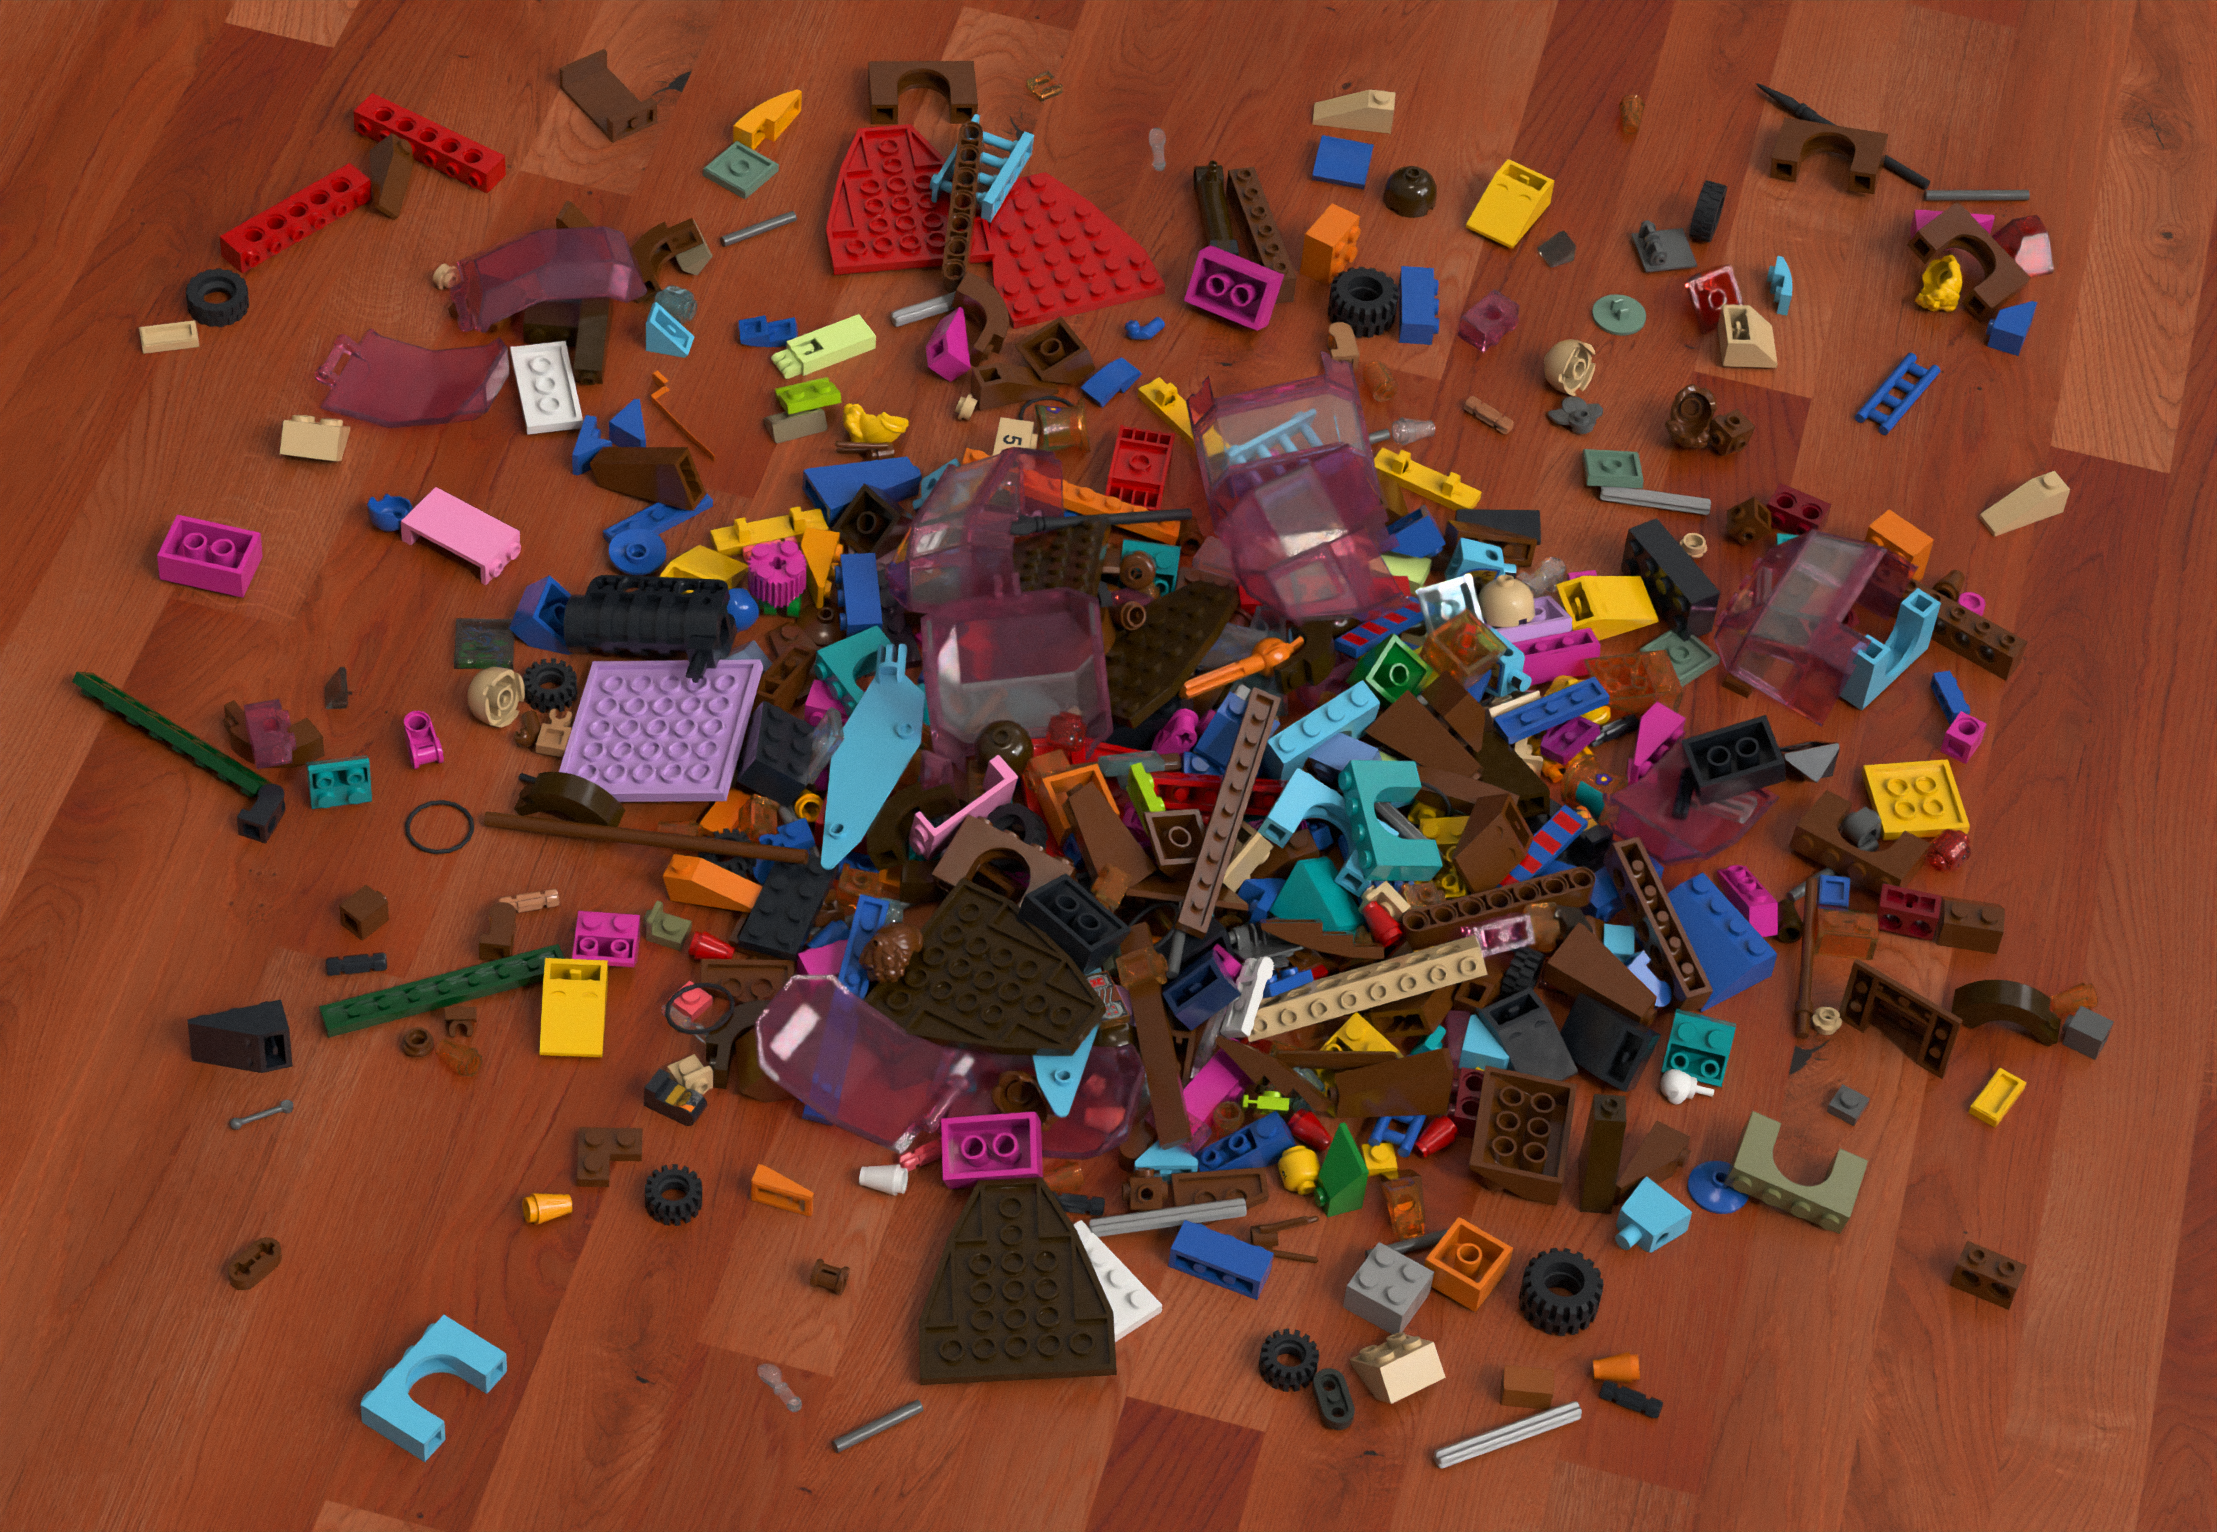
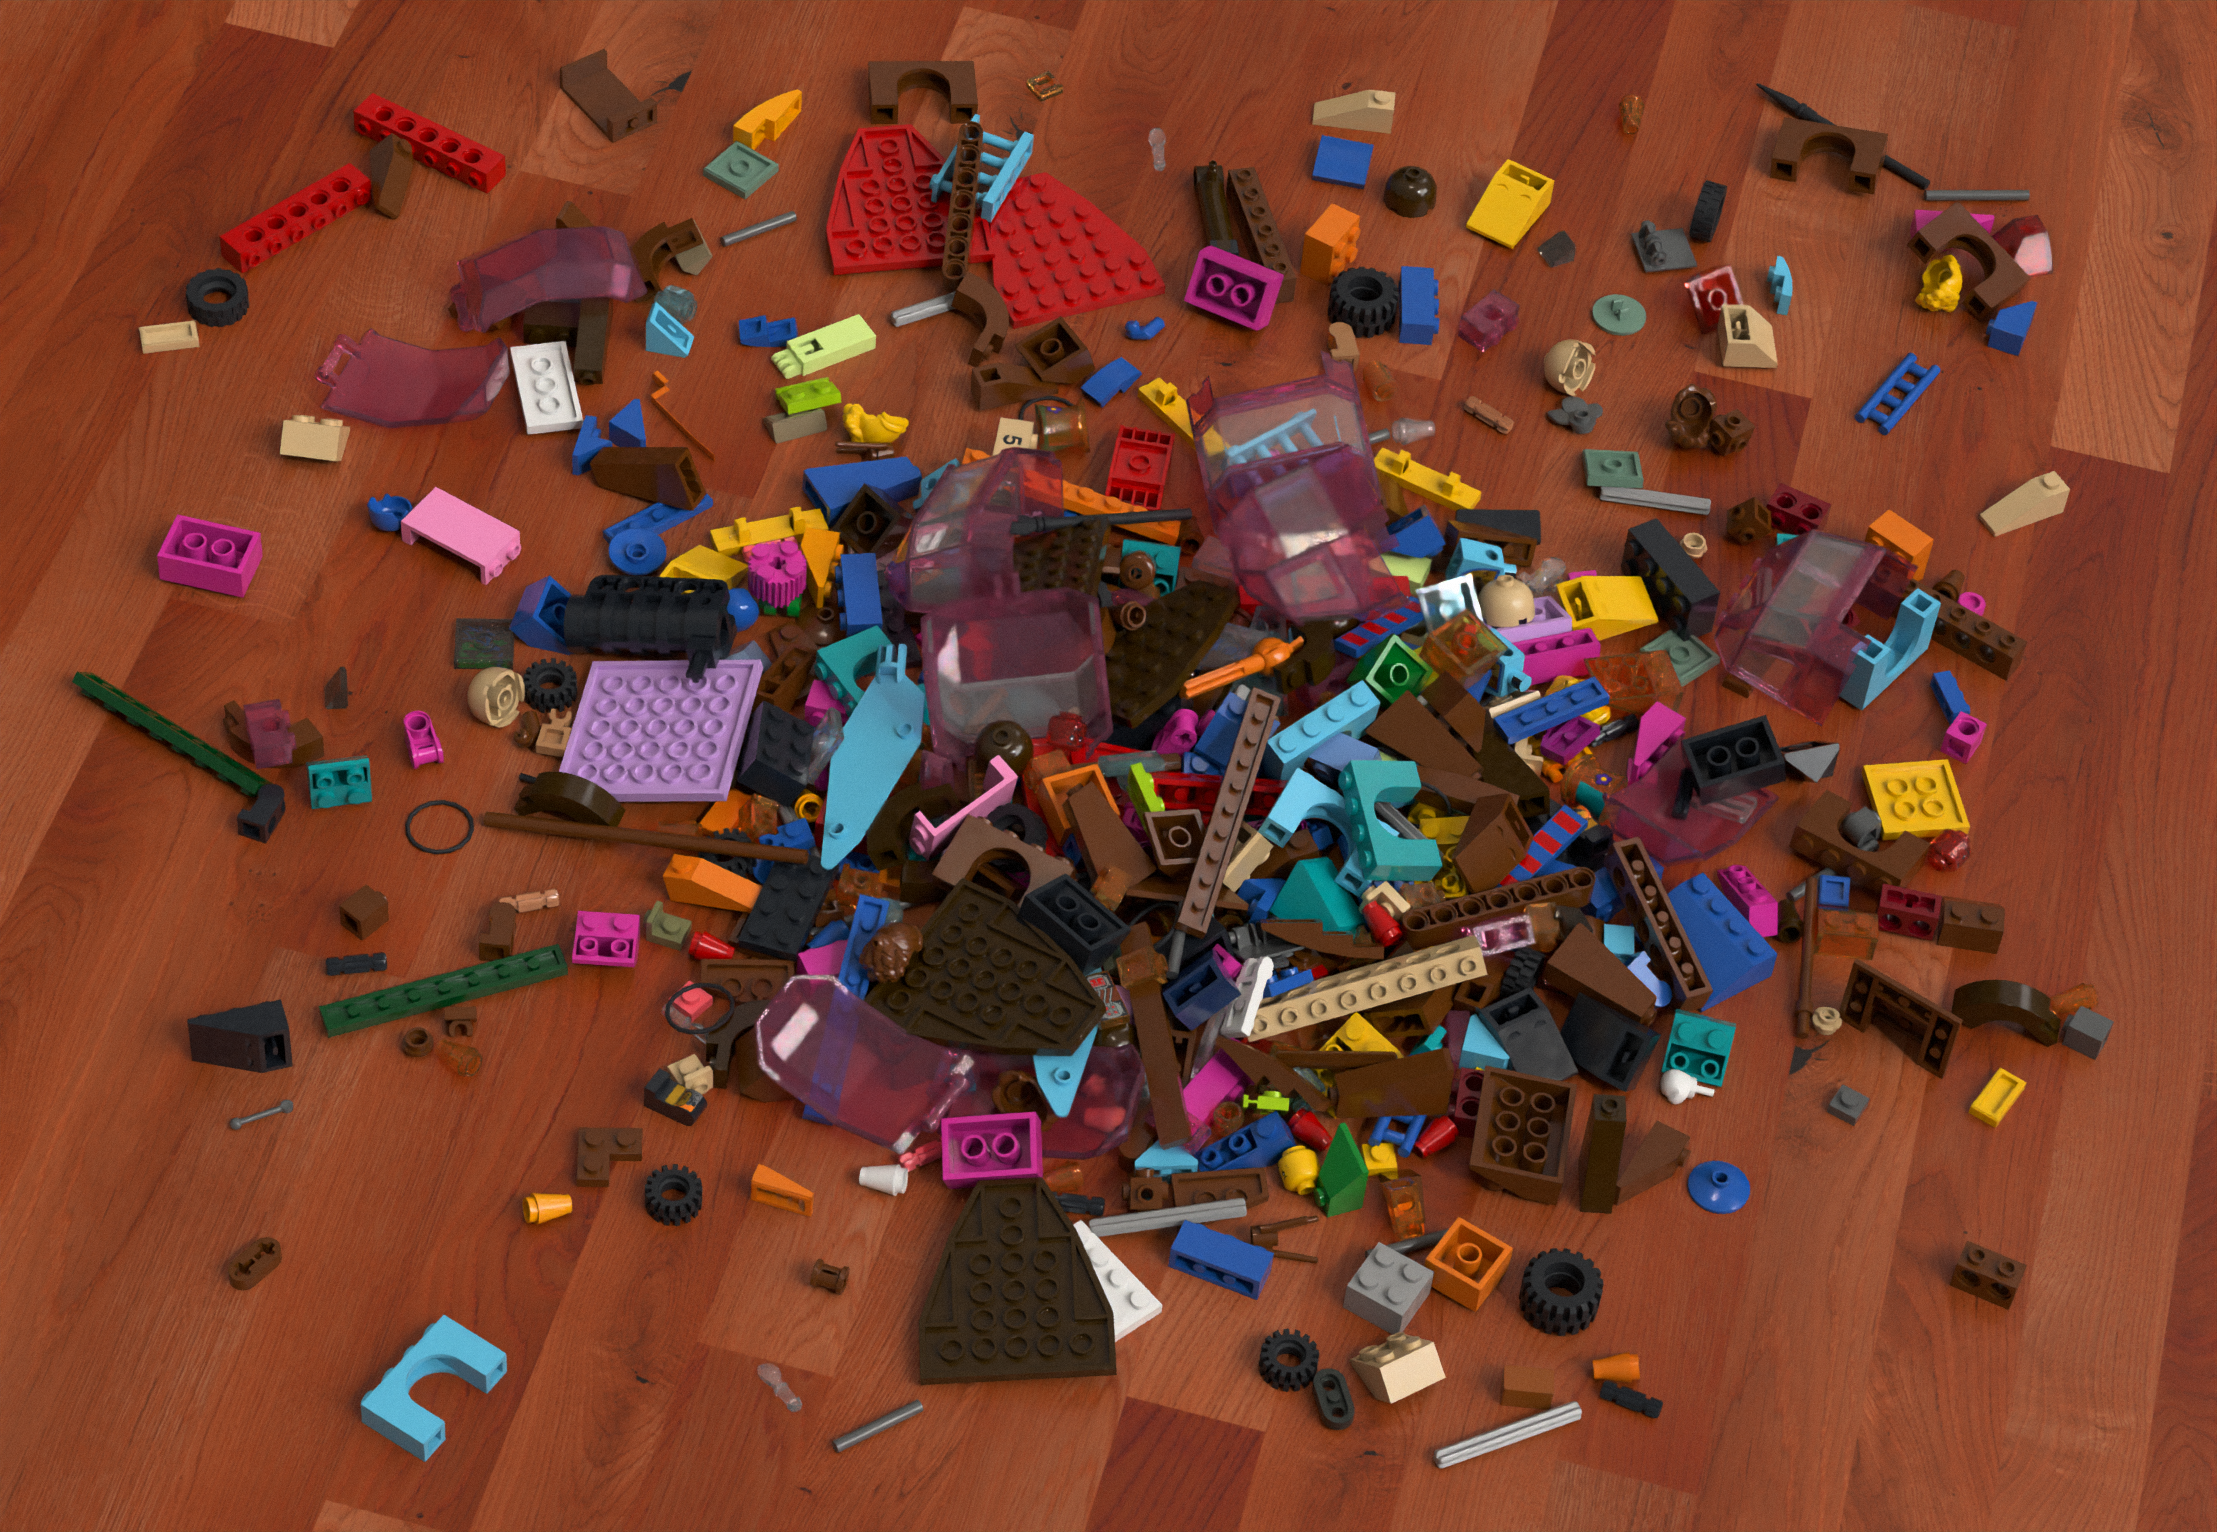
(445, 276): tan plate -> none
(573, 1007): yellow slope -> none
(948, 347): dark pink slope -> none
(965, 407): tan plate -> none
(1651, 1218): medium azure torso -> none
(1756, 1174): olive arch -> none

